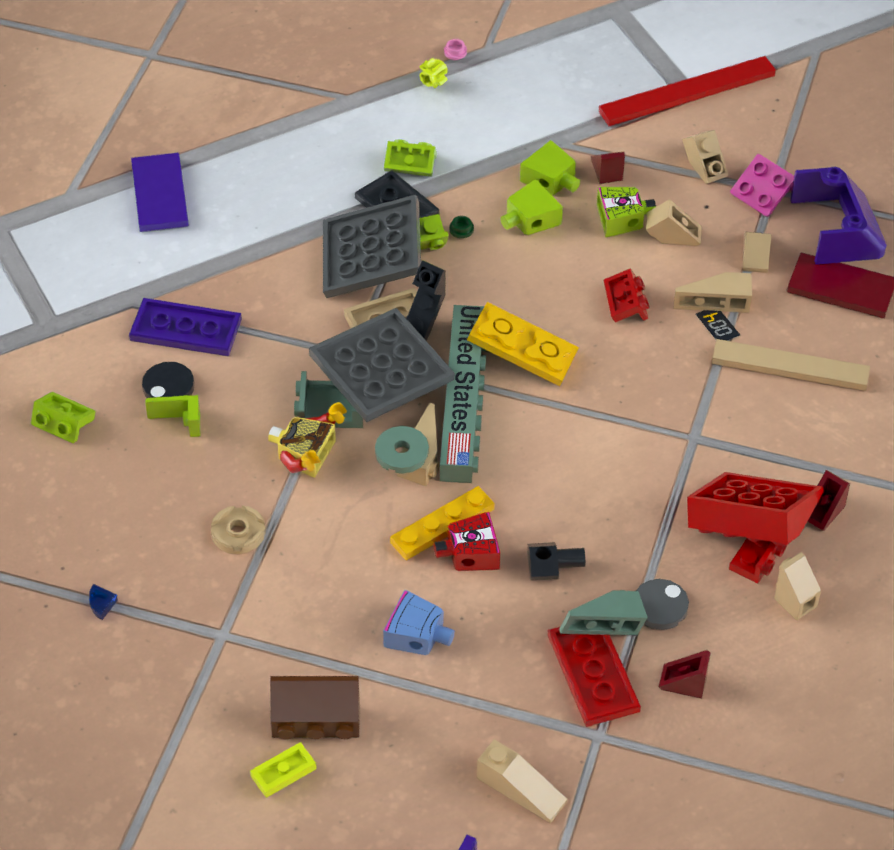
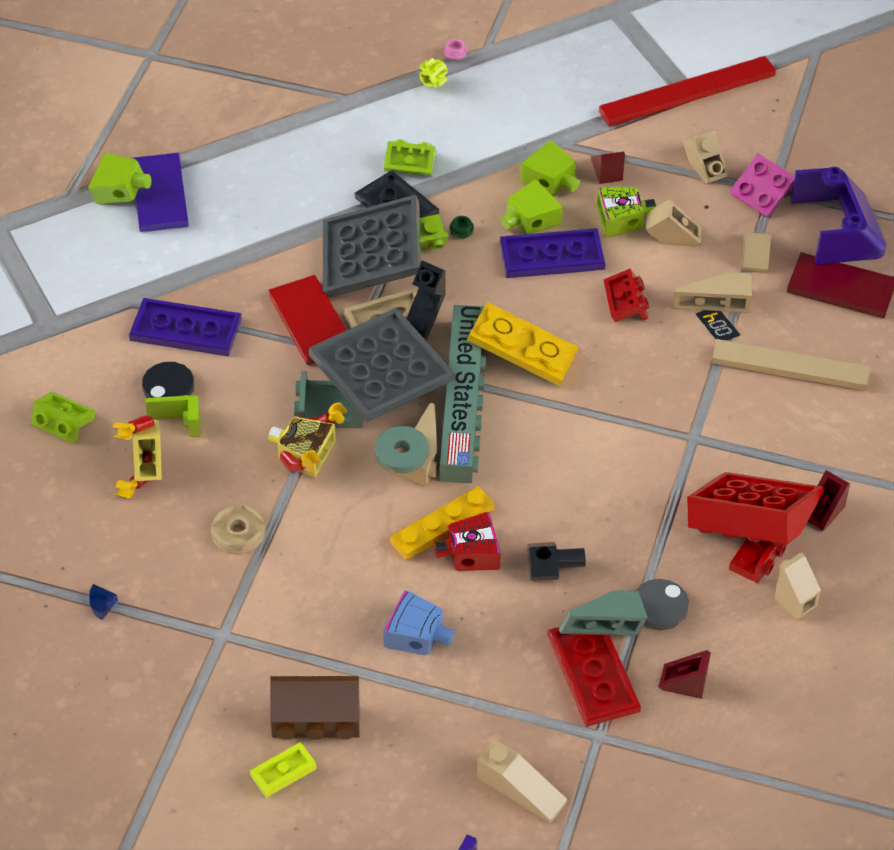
(117, 179): none -> lime torso
(146, 452): none -> torso
(306, 313): none -> red tile
(552, 253): none -> dark purple tile

